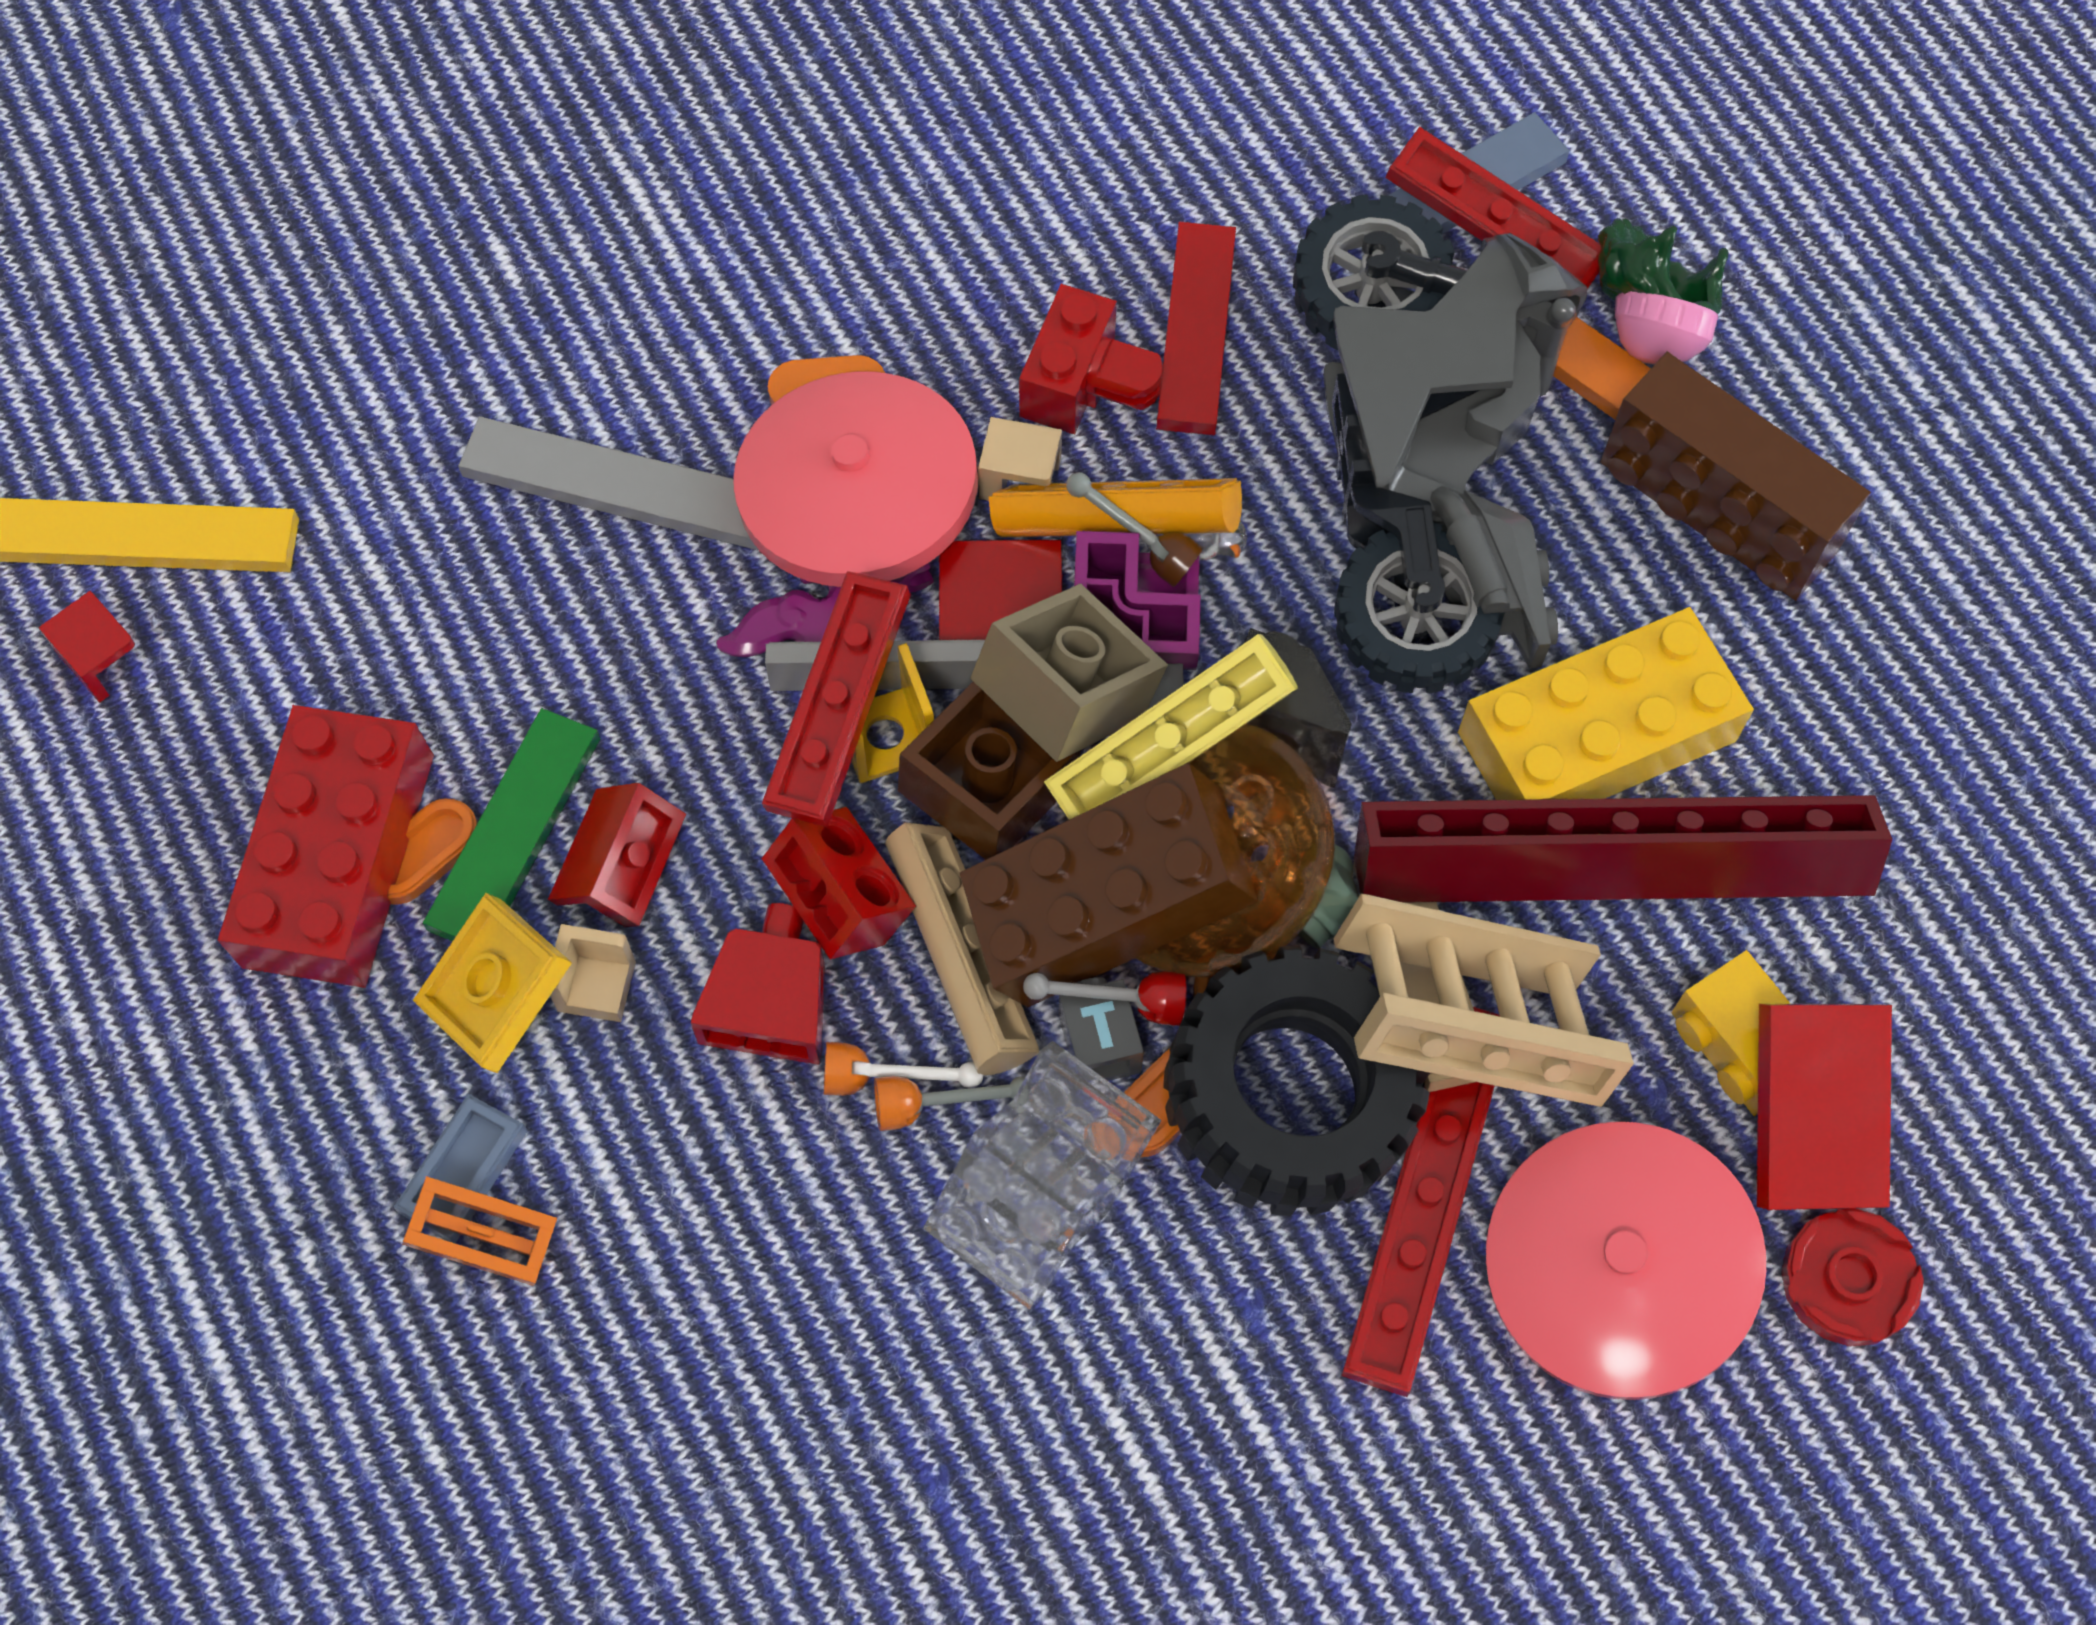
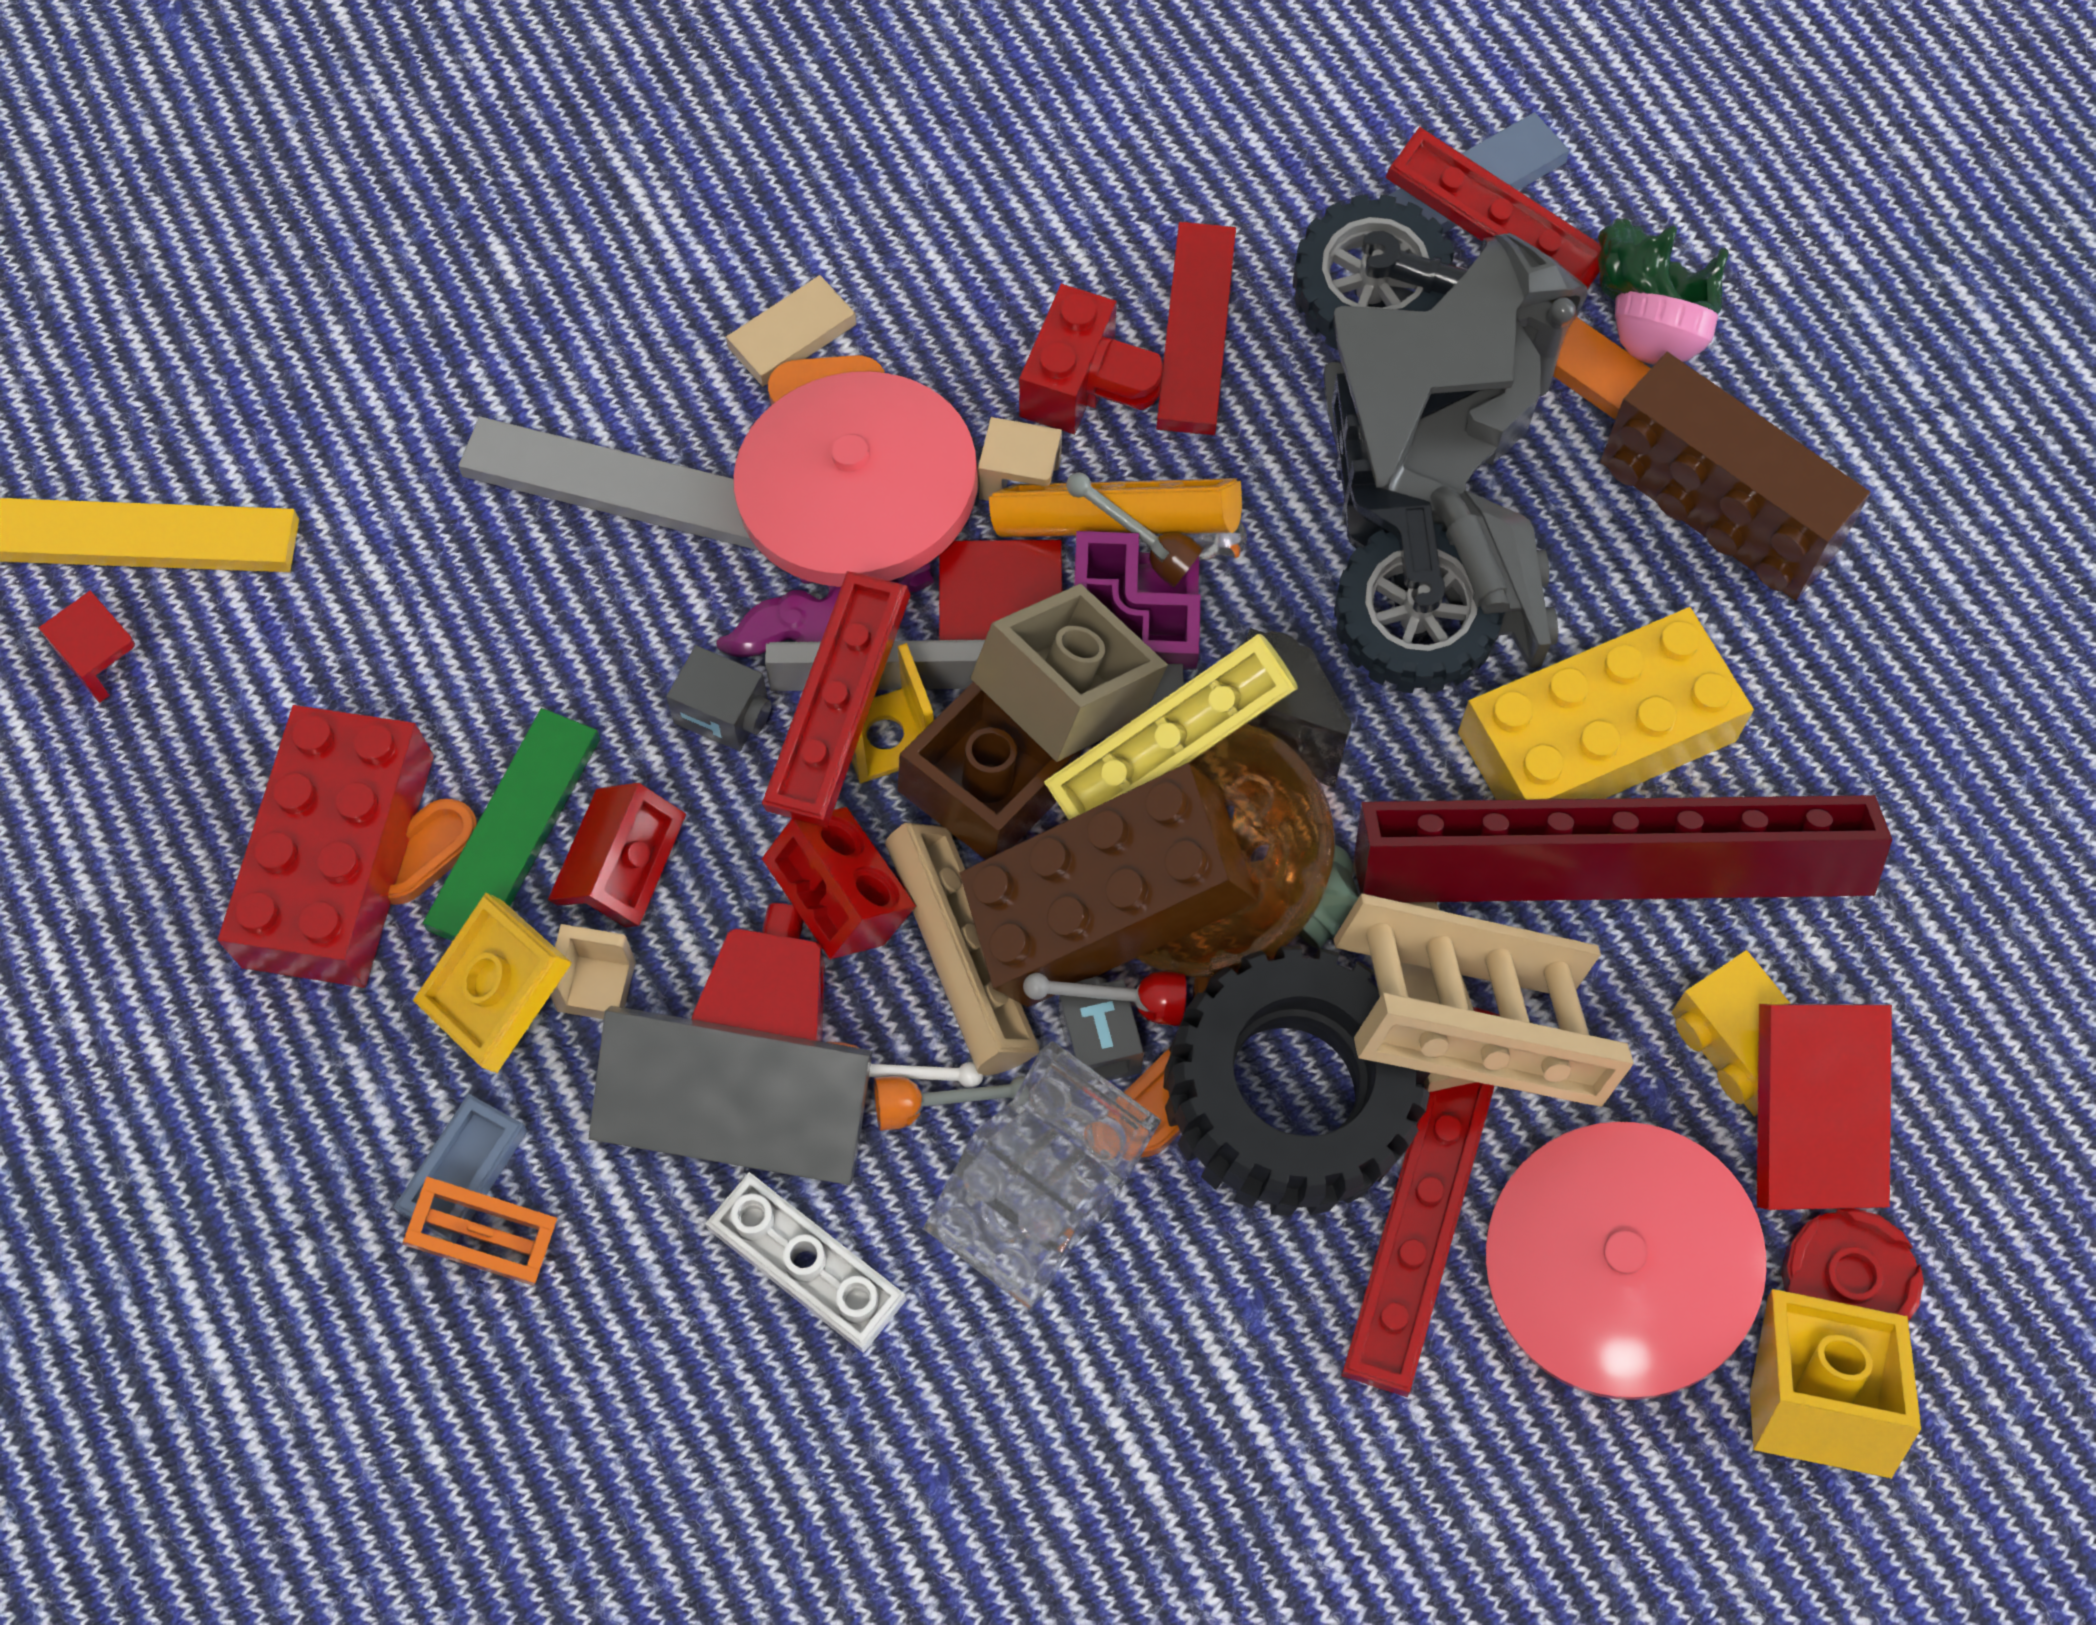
(719, 699): none -> dark grey brick
(730, 1095): none -> dark grey tile
(791, 329): none -> tan tile
(834, 1288): none -> white tile
(1834, 1385): none -> yellow slope

